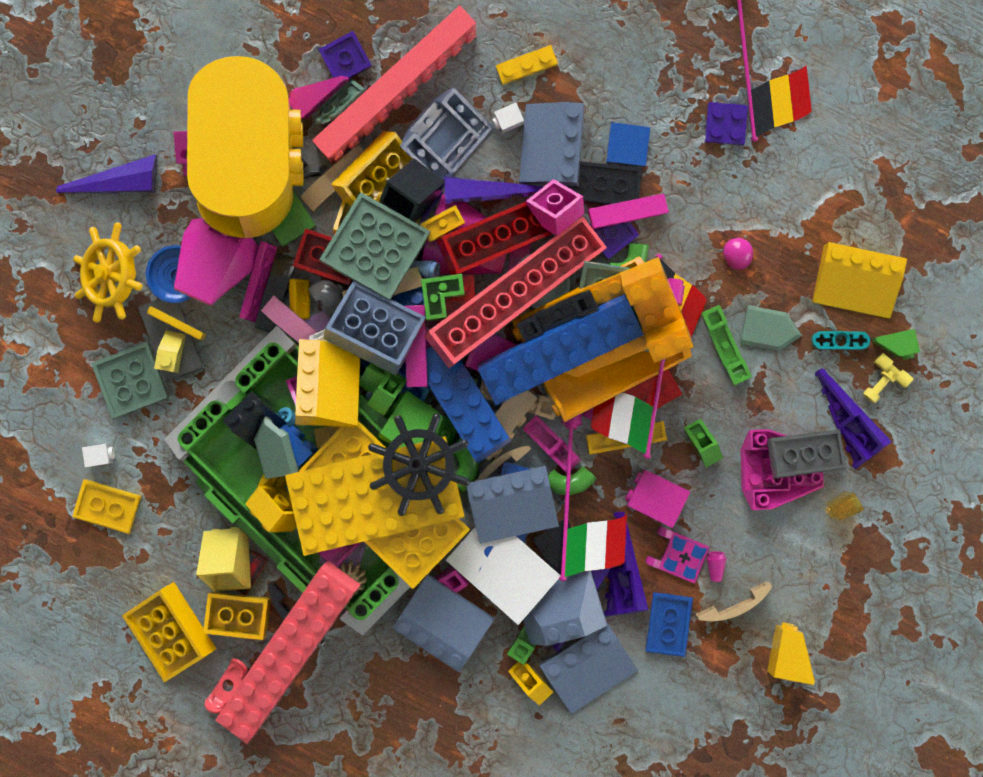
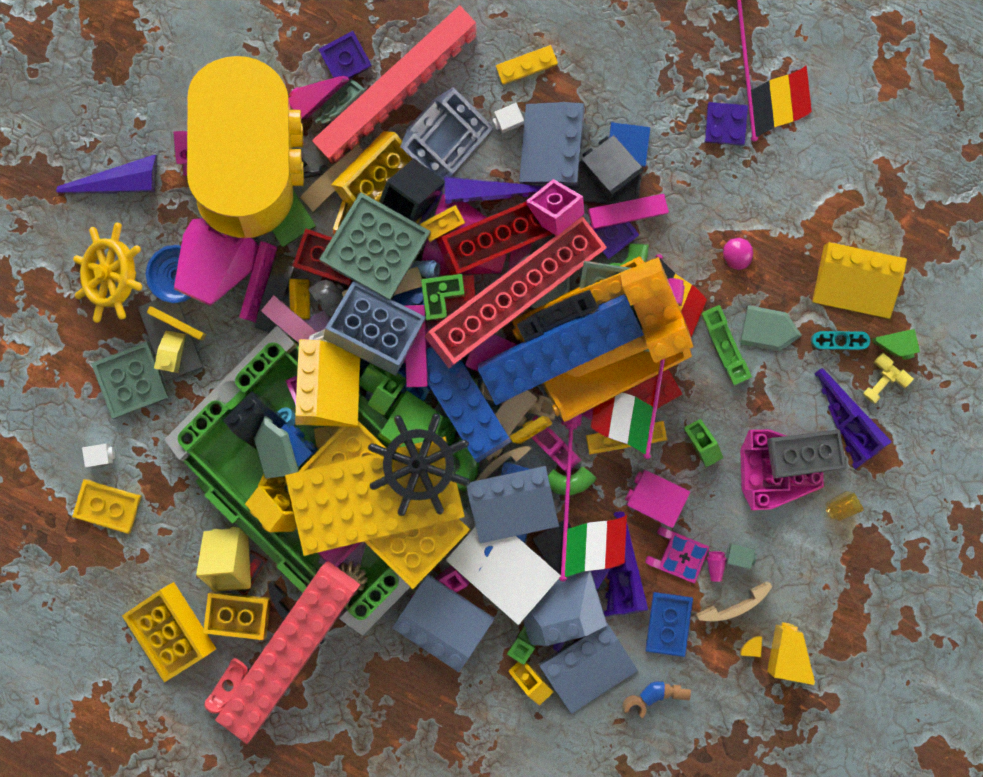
(530, 429): none -> yellow plate
(611, 166): none -> slope
(654, 692): none -> medium nougat piece
(740, 556): none -> sand green brick
(752, 647): none -> yellow tile

